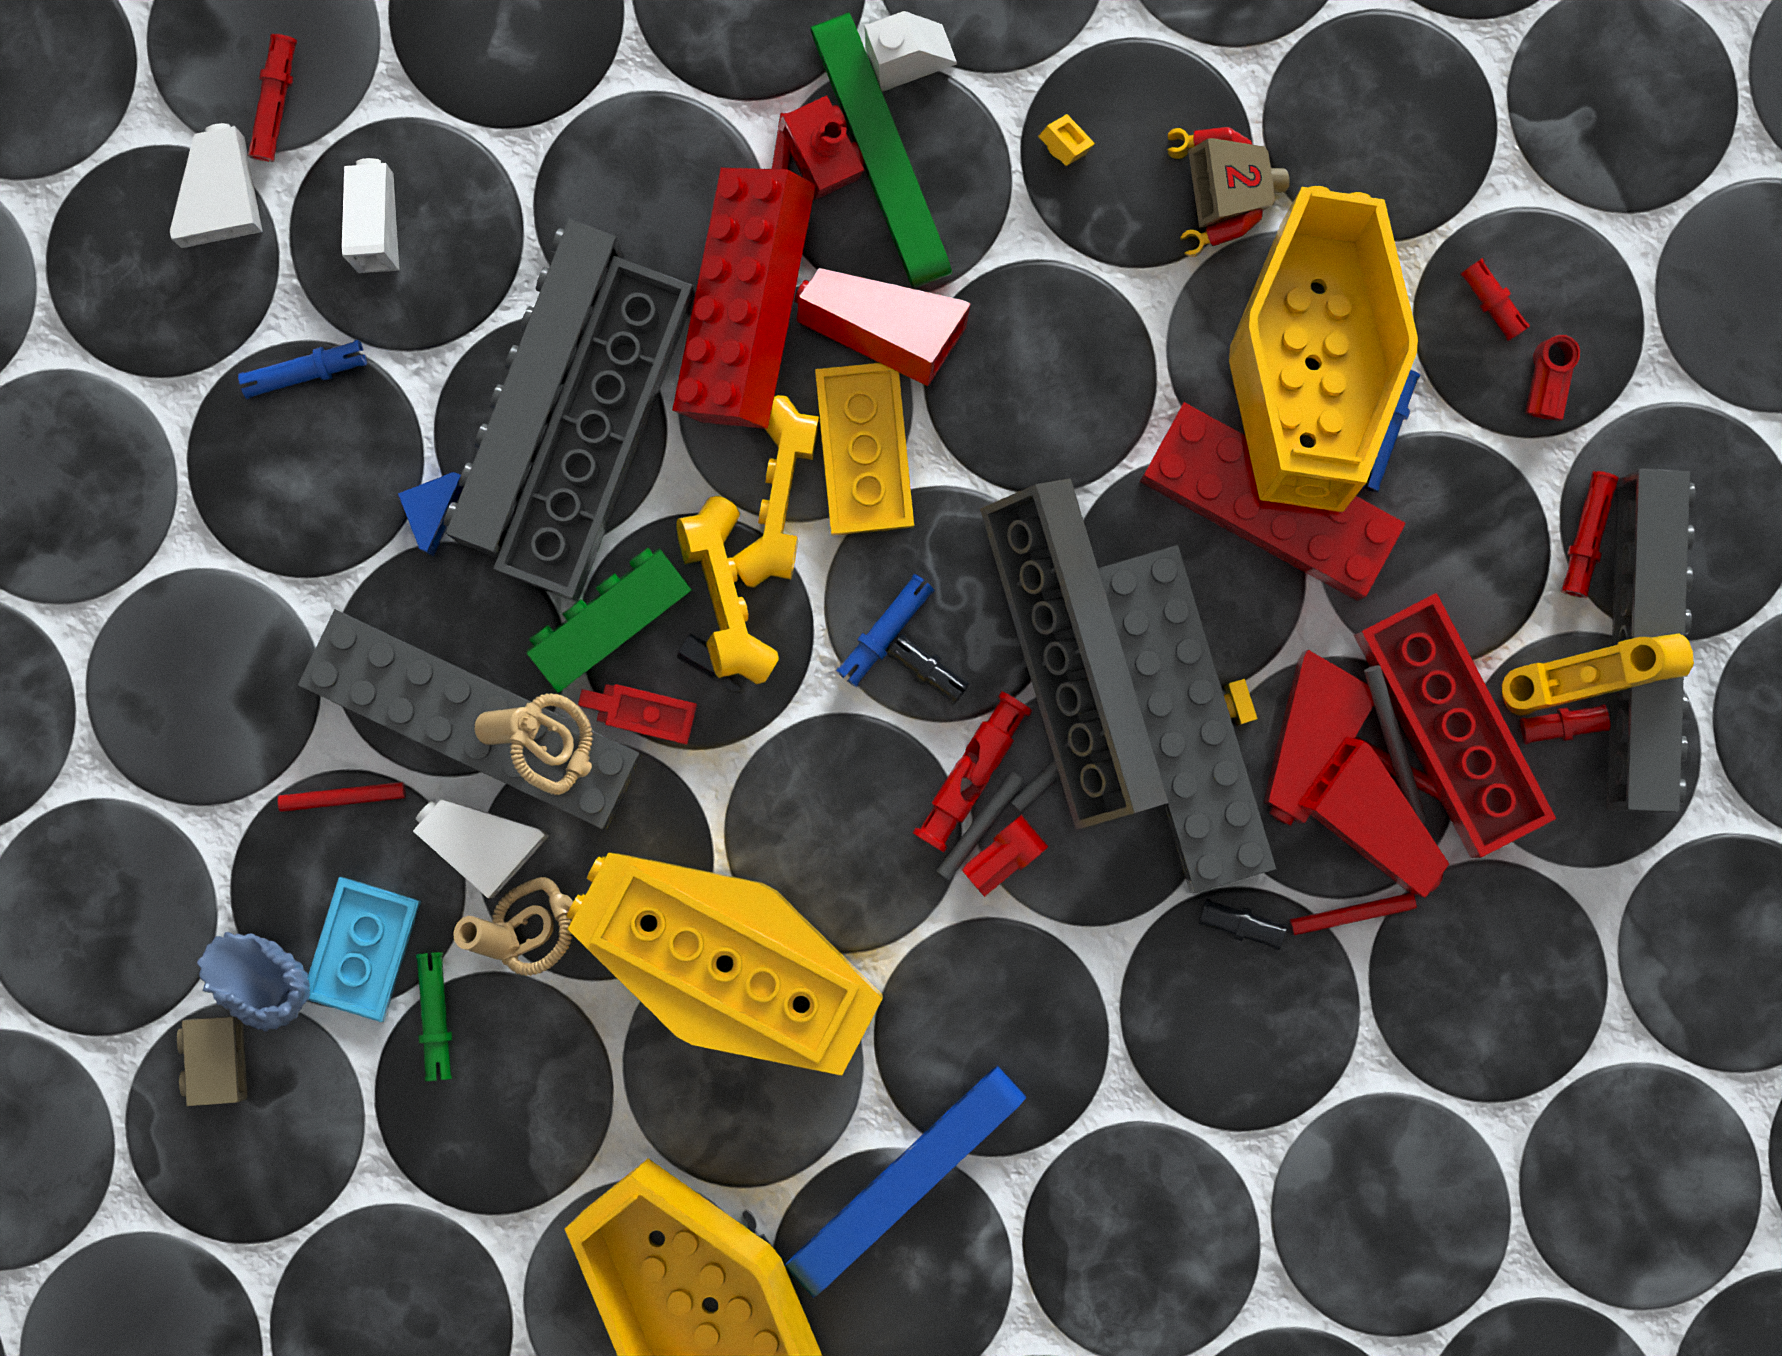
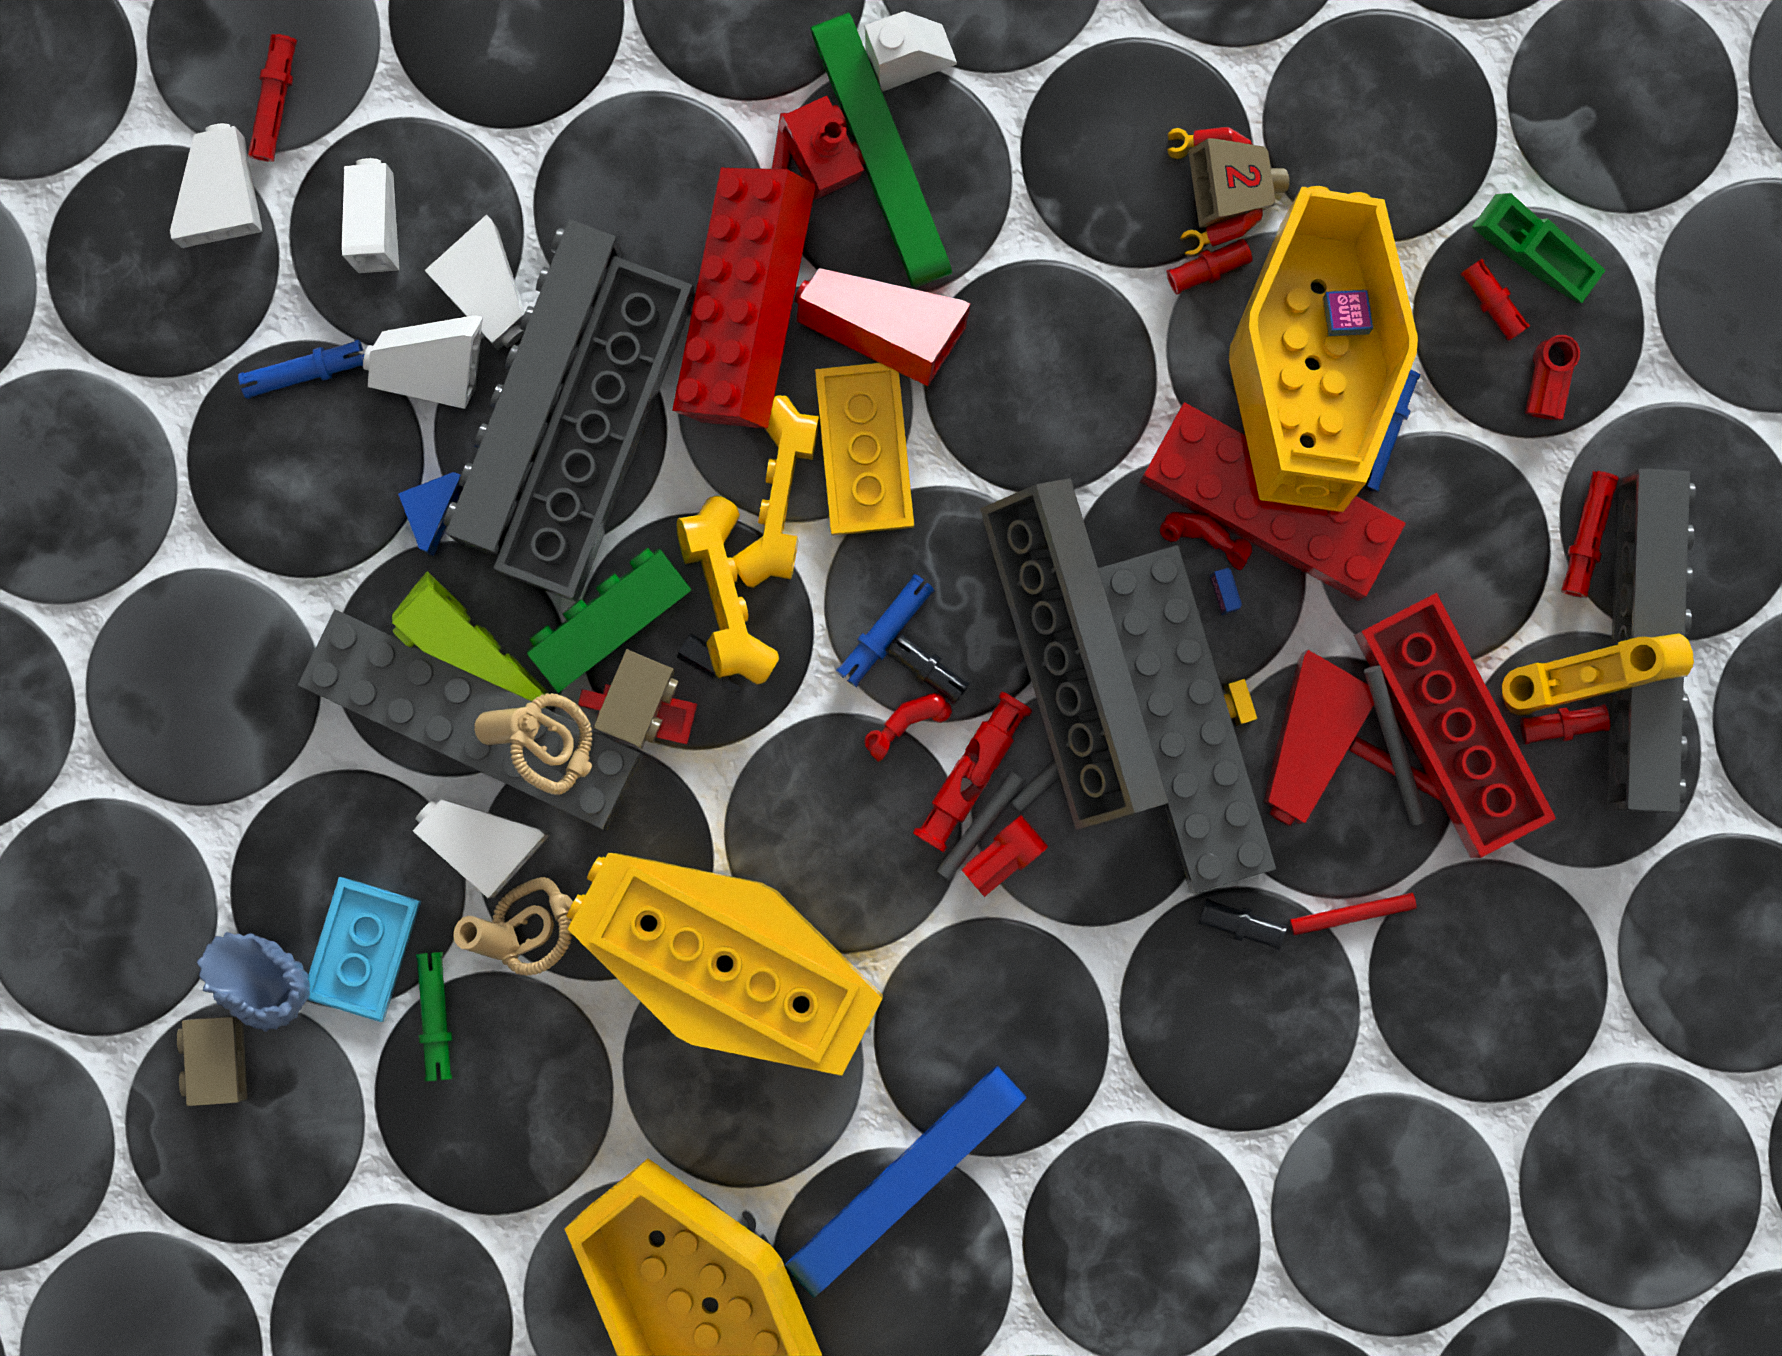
(341, 796): red bar -> none
(428, 361): none -> white slope
(442, 629): none -> lime wedge
(481, 283): none -> white slope
(636, 699): none -> dark tan brick
(908, 713): none -> red arm
(1066, 140): yellow plate -> none
(1206, 528): none -> red arm
(1209, 266): none -> red pin
(1226, 591): none -> blue tile
(1347, 313): none -> tile
(1371, 814): red slope -> none
(1538, 247): none -> green slope

